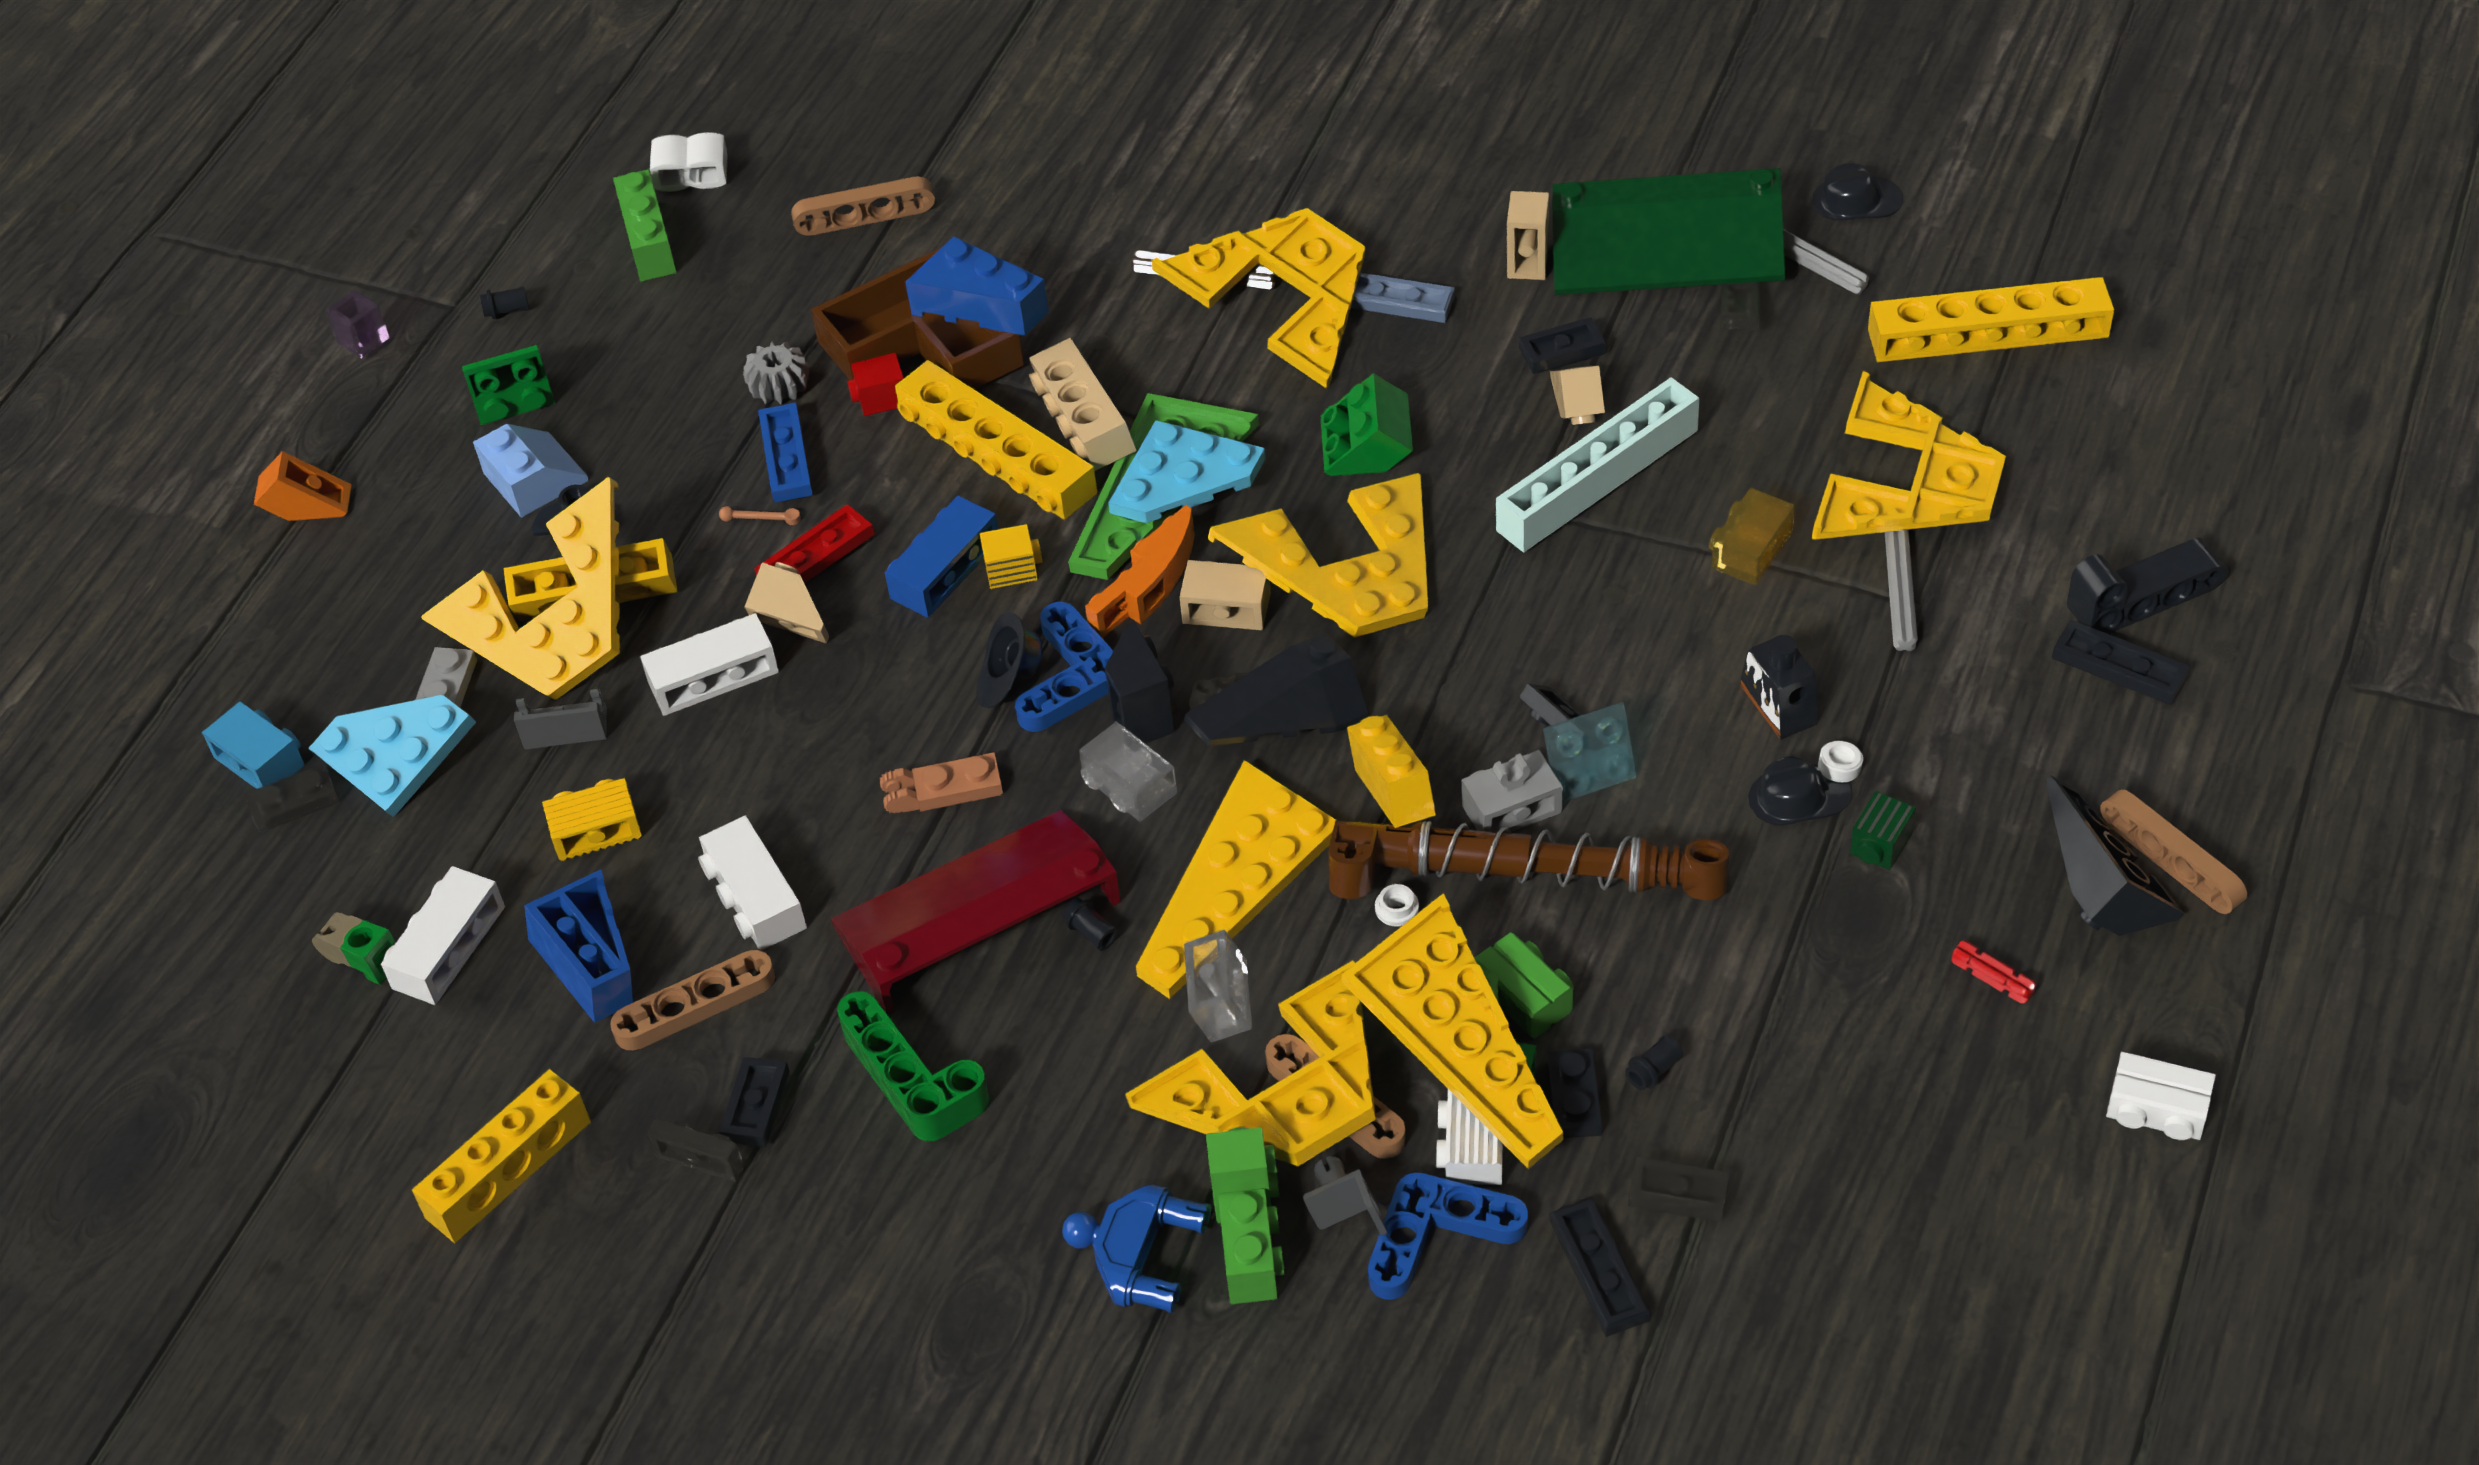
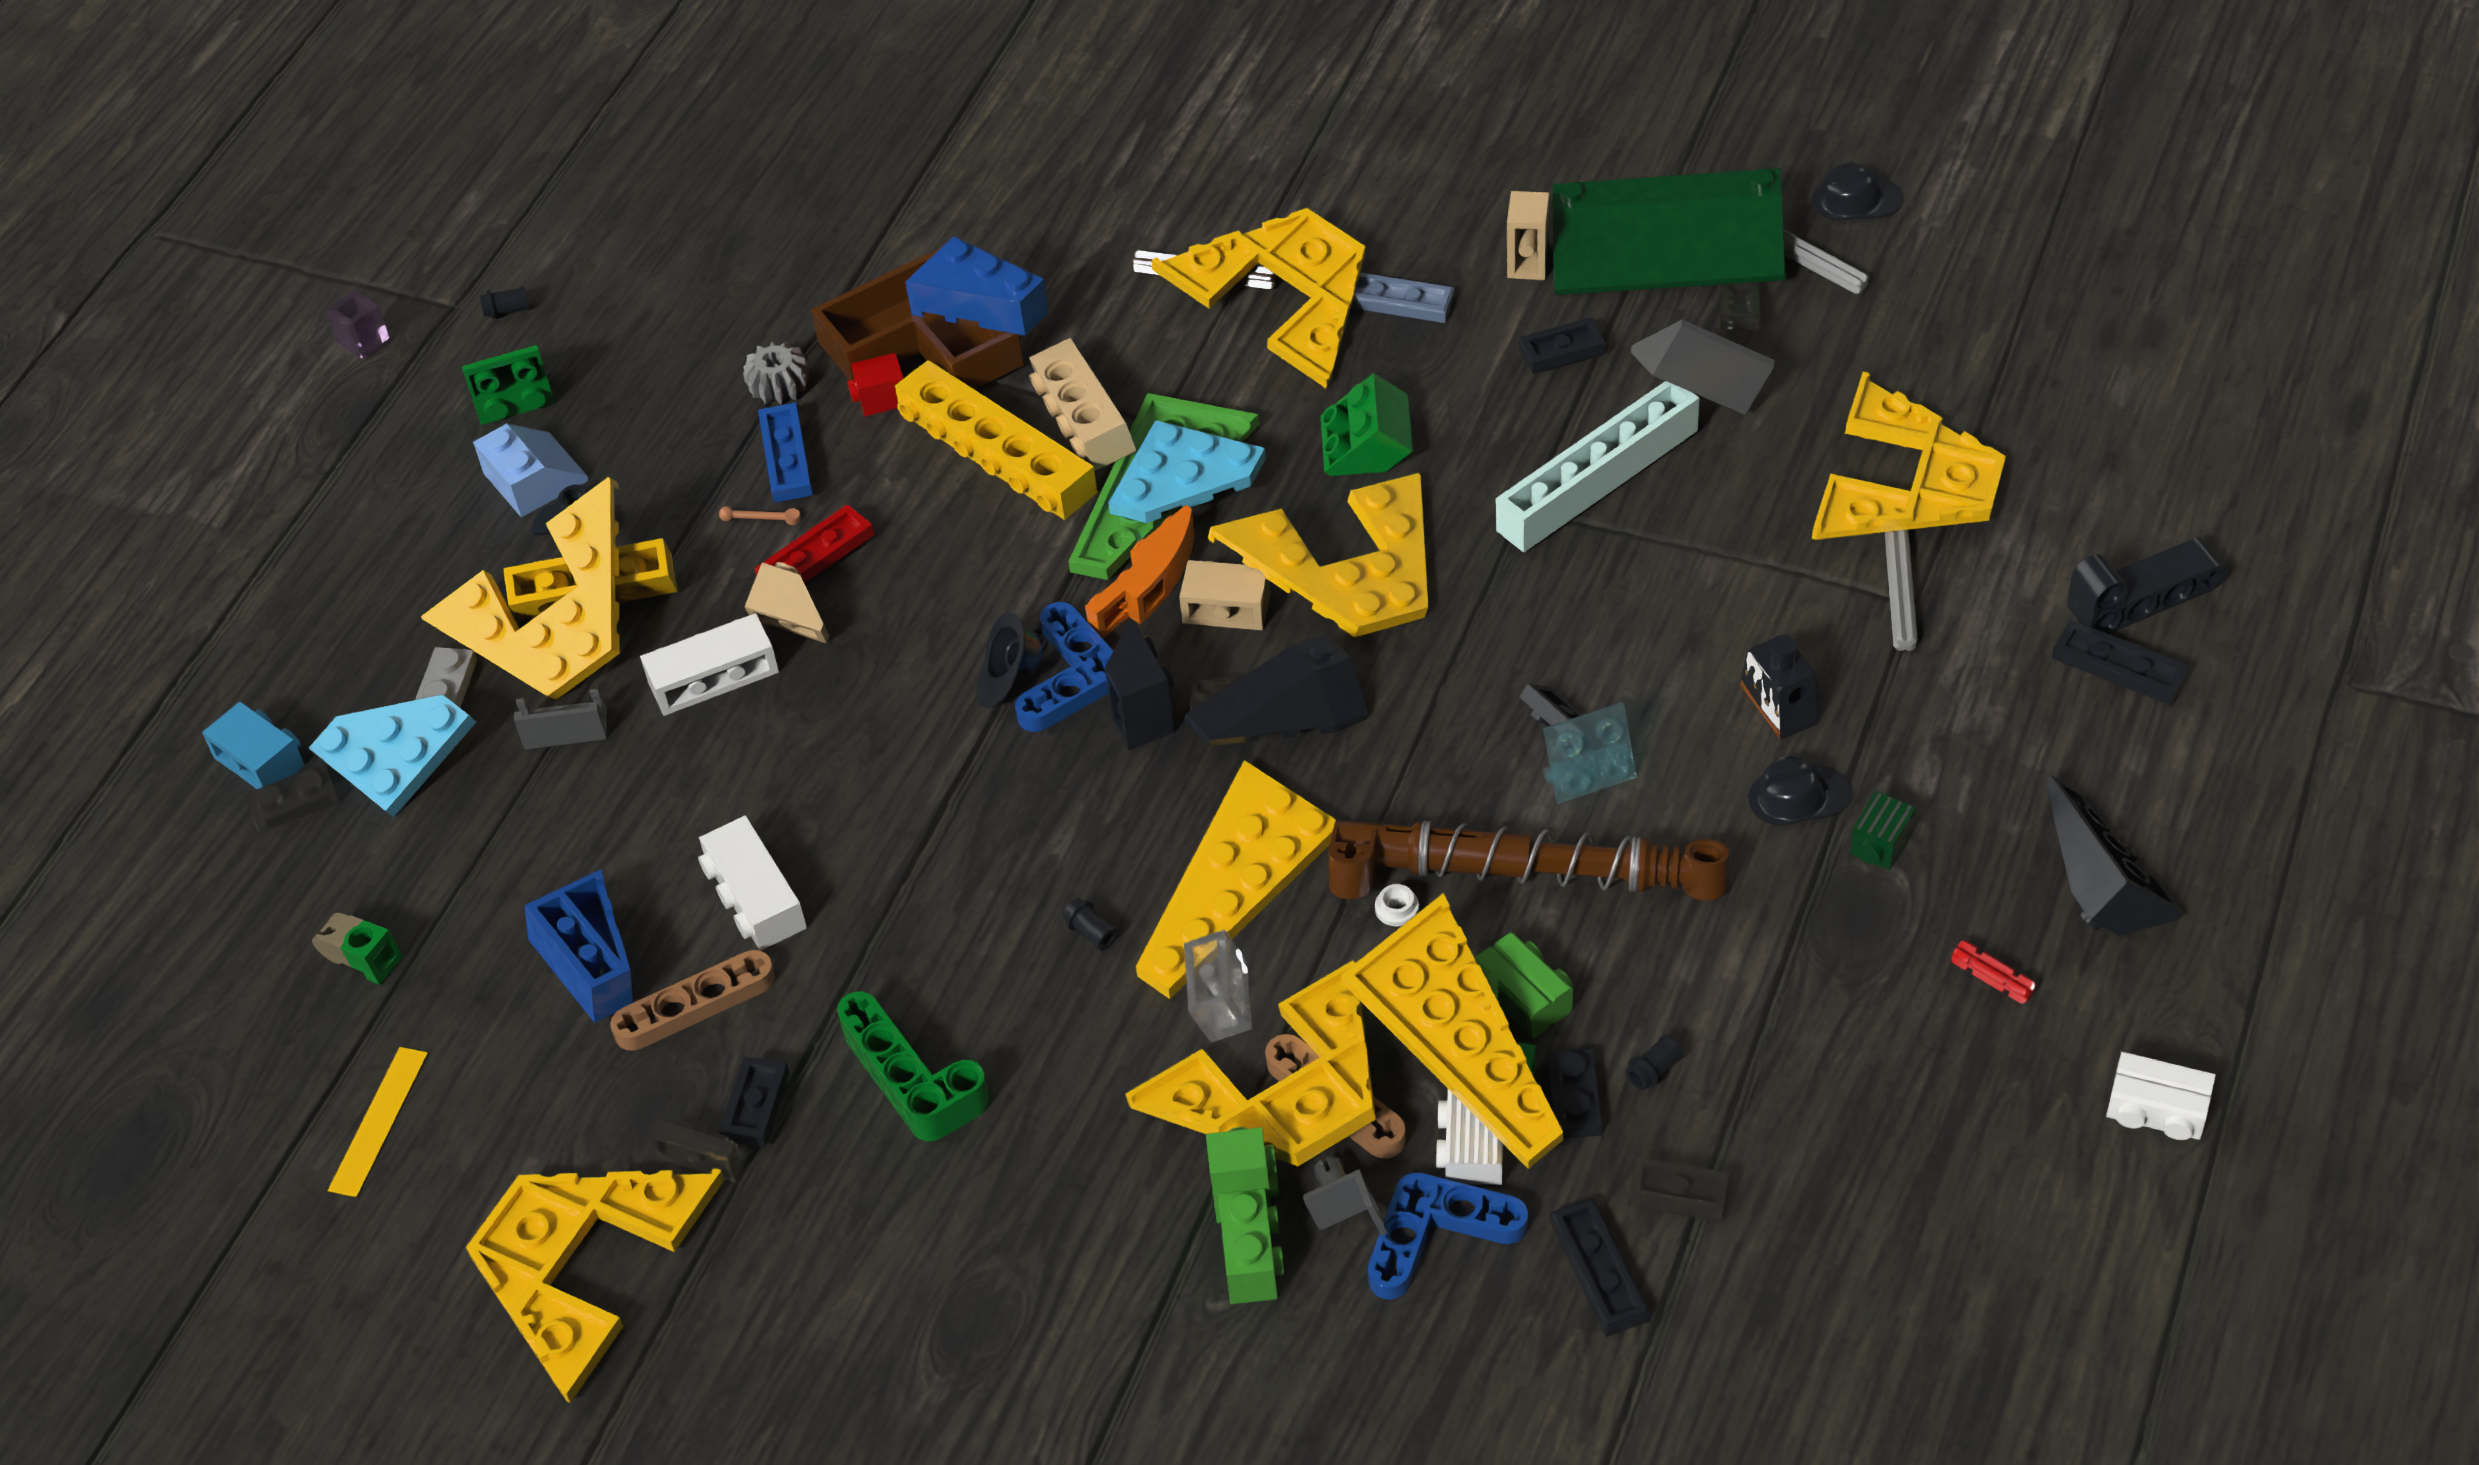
(300, 490): orange slope -> none
(377, 1122): none -> yellow sticker
(442, 935): white brick -> none
(501, 1156): yellow brick -> none
(541, 1227): none -> yellow wing
(591, 818): yellow brick -> none
(644, 225): bright green brick -> none
(689, 161): white brick -> none
(862, 201): medium nougat beam -> none
(940, 557): blue brick -> none
(941, 784): nougat hinge -> none
(972, 900): dark red slope -> none
(1010, 556): yellow brick -> none
(1127, 772): clear brick -> none
(1127, 1238): blue connector -> none
(1391, 770): yellow brick -> none
(1512, 794): light grey brick -> none
(1578, 393): tan slope -> none
(1705, 364): none -> dark grey slope
(1751, 536): clear yellow brick -> none
(1840, 761): white tile -> none
(1990, 319): yellow brick -> none
(2174, 851): medium nougat beam -> none

